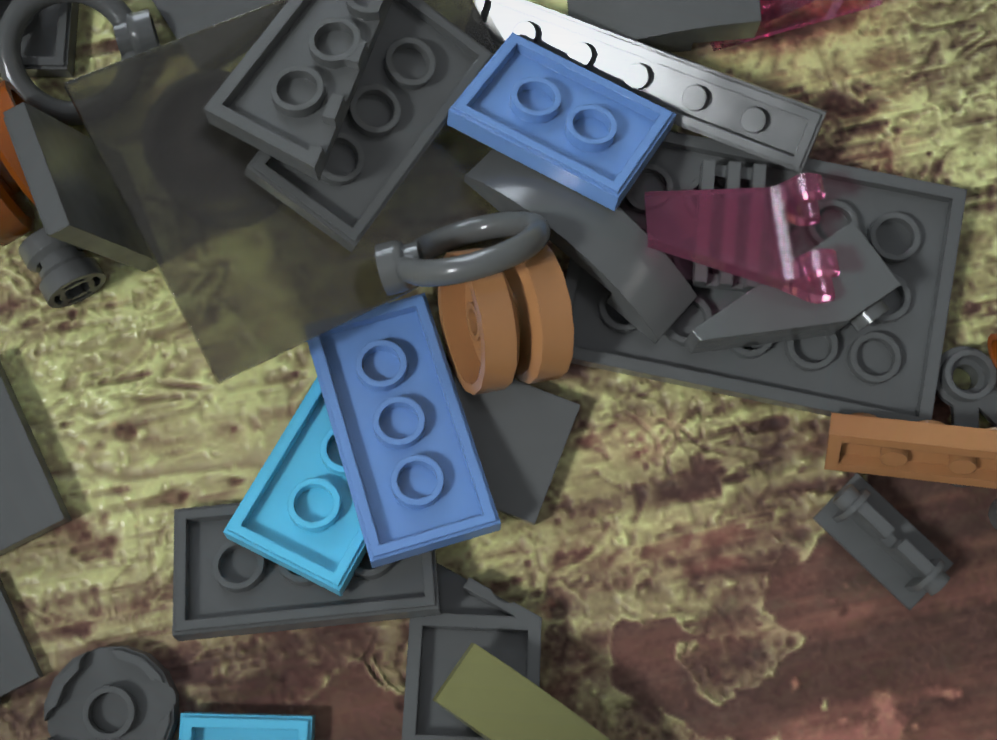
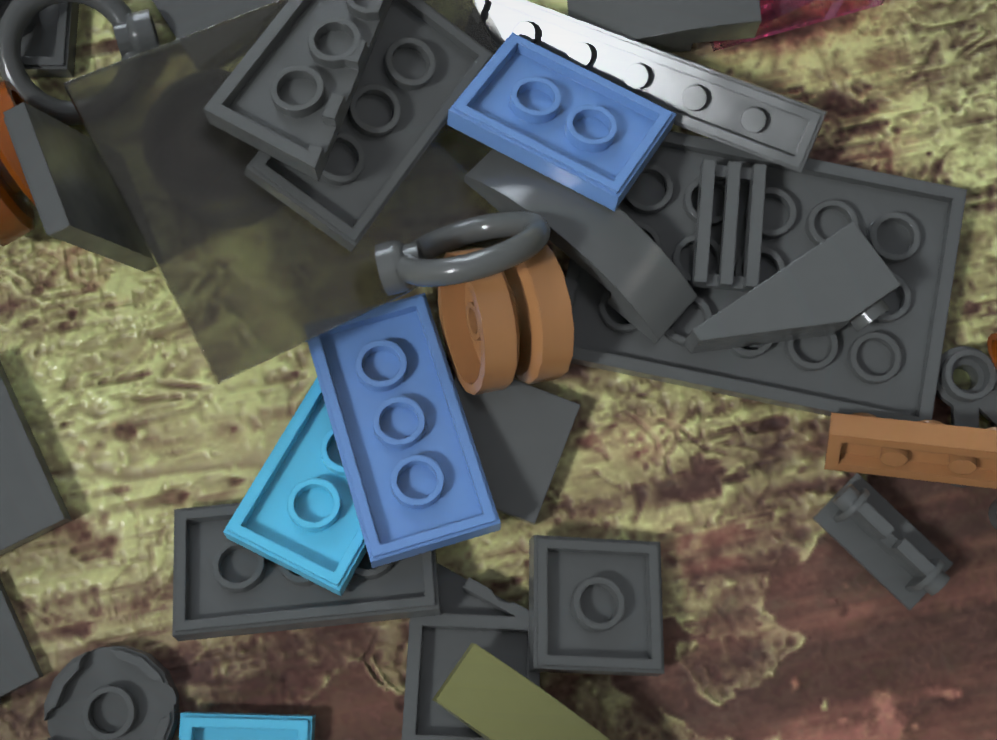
(63, 269): dark grey wheel -> none
(595, 606): none -> dark grey tile
(747, 233): clear pink flag -> none

